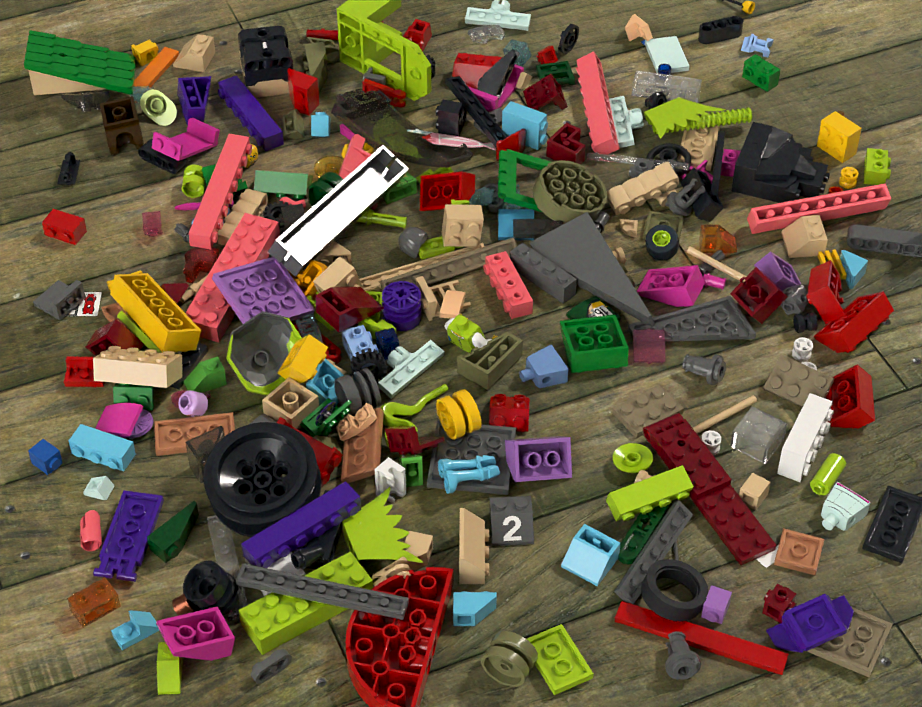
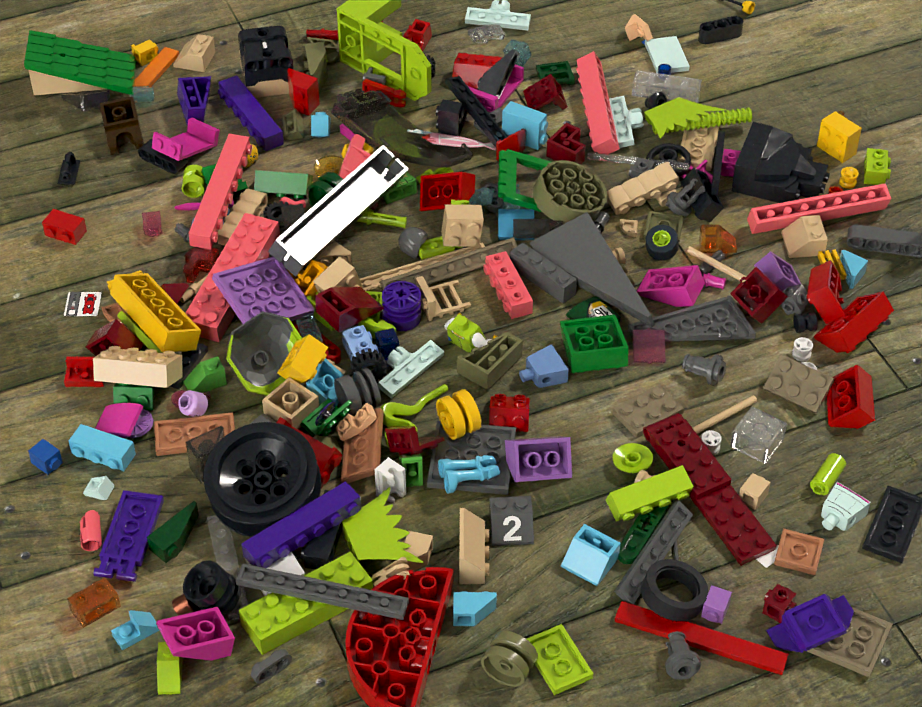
(60, 298): dark grey bracket -> none
(158, 107): yellowish green piece -> none
(306, 556): black cone -> none
(452, 304): light nougat slope -> none
(523, 80): tan tile -> none
(547, 55): red tile -> none
(568, 38): black wheel -> none
(753, 44): light blue piece -> none
(761, 73): green brick -> none
(805, 438): white brick -> none

